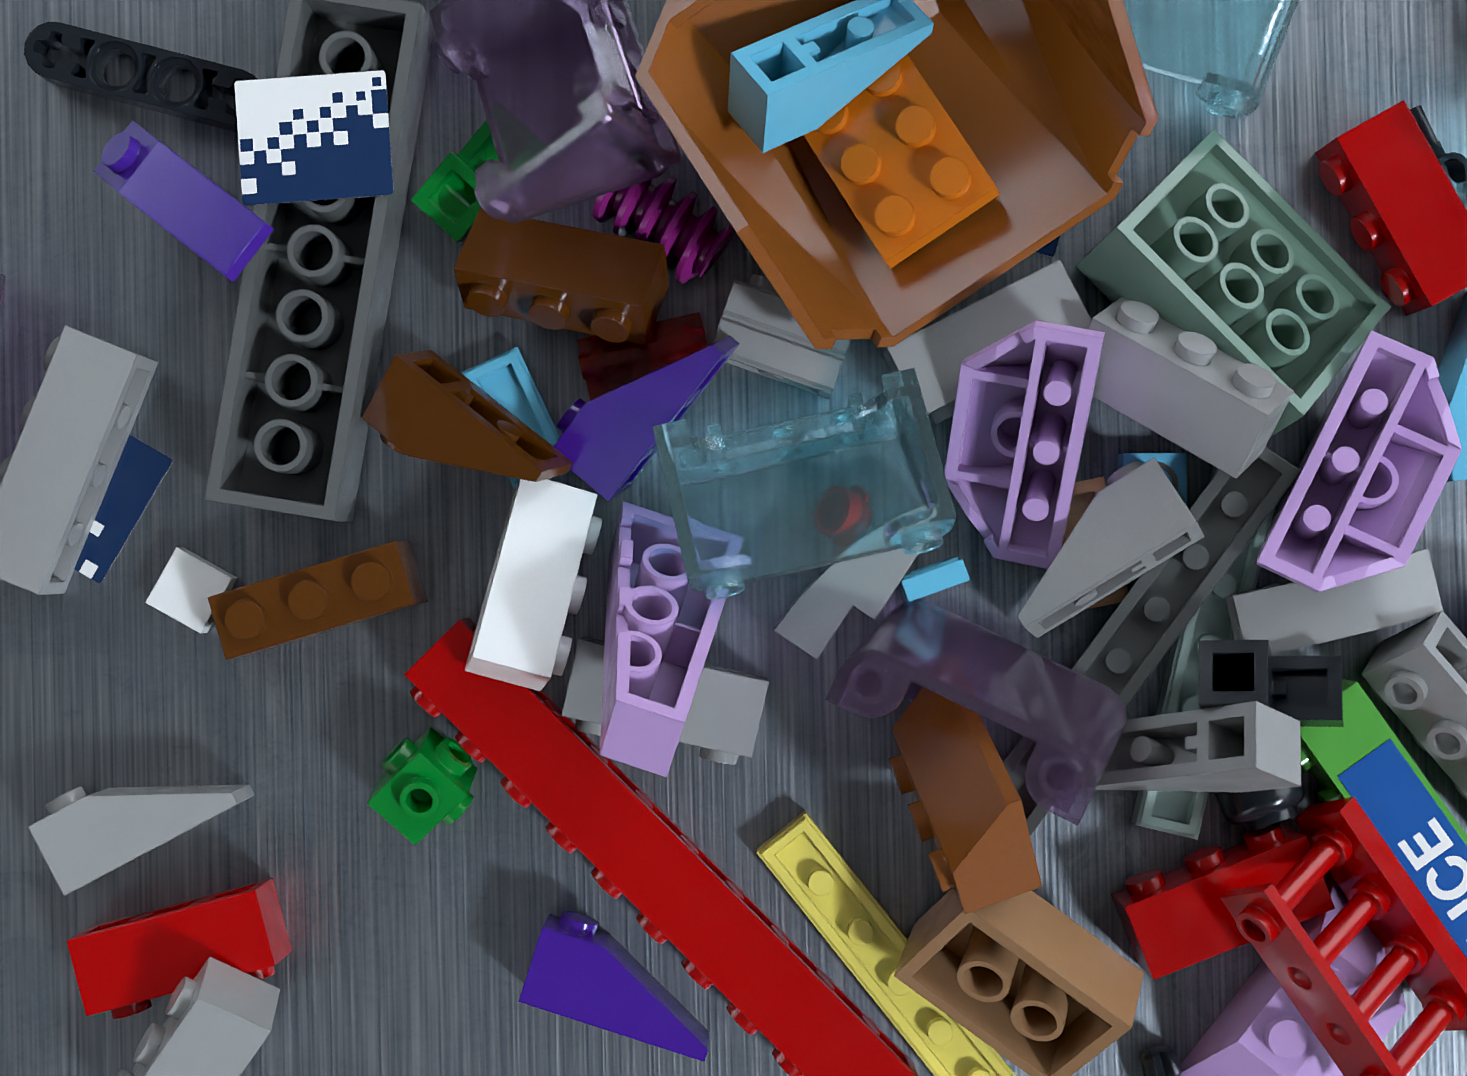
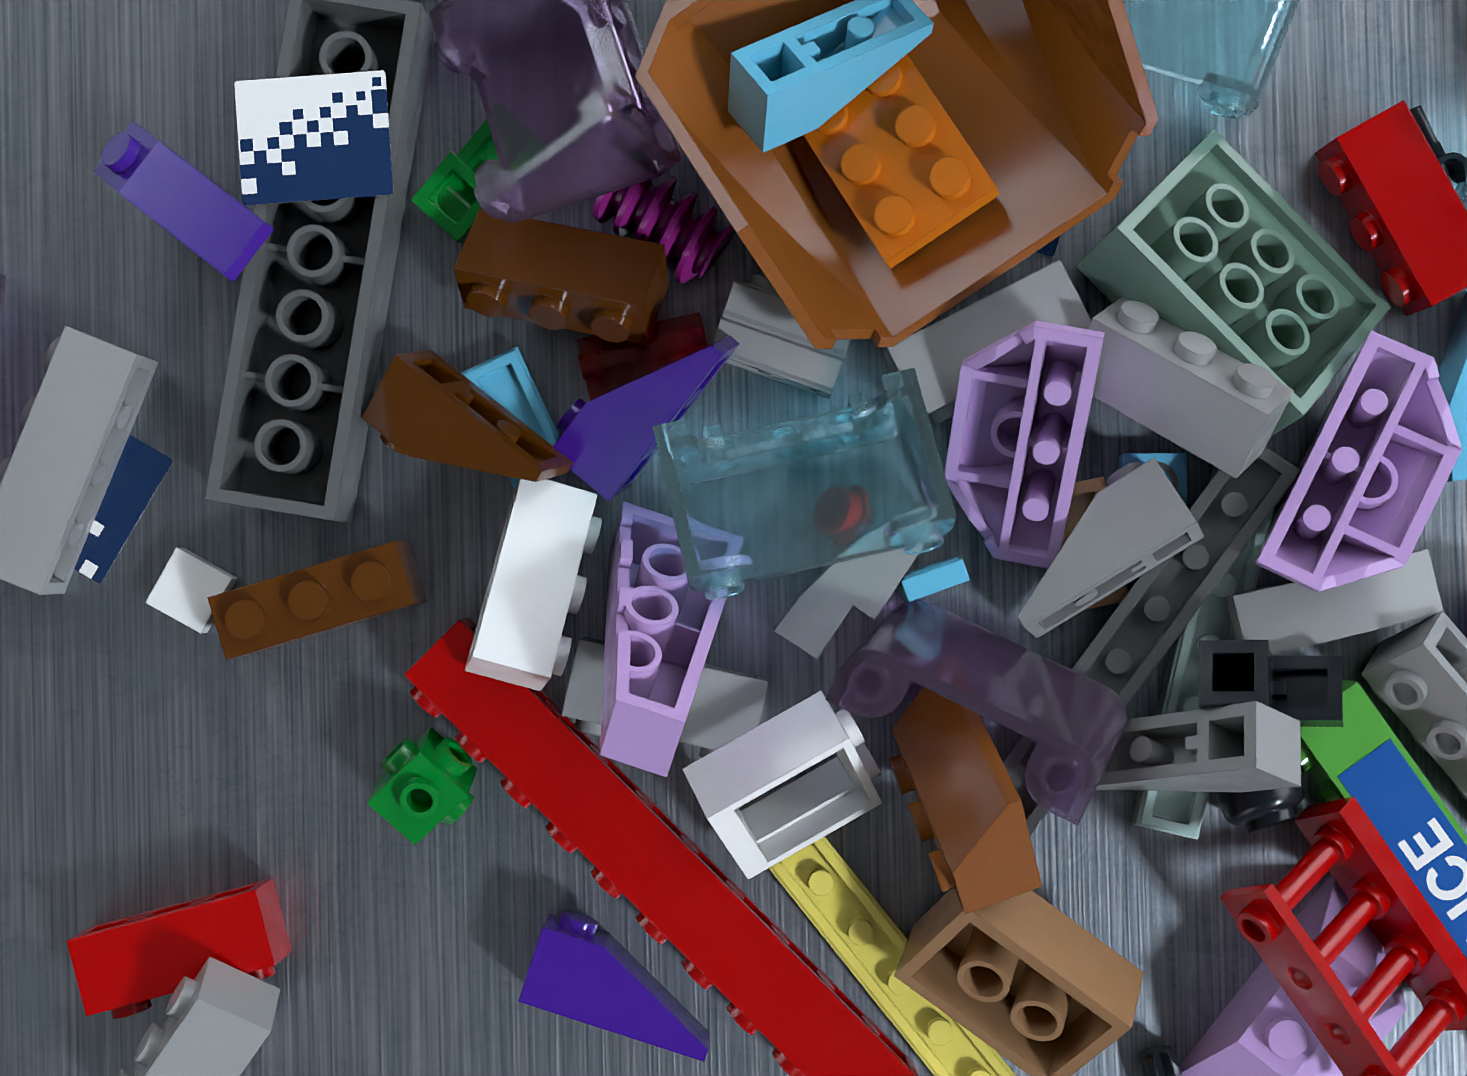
(116, 825): light grey slope -> none
(150, 73): black beam -> none
(799, 810): none -> white window
(1179, 914): red brick -> none

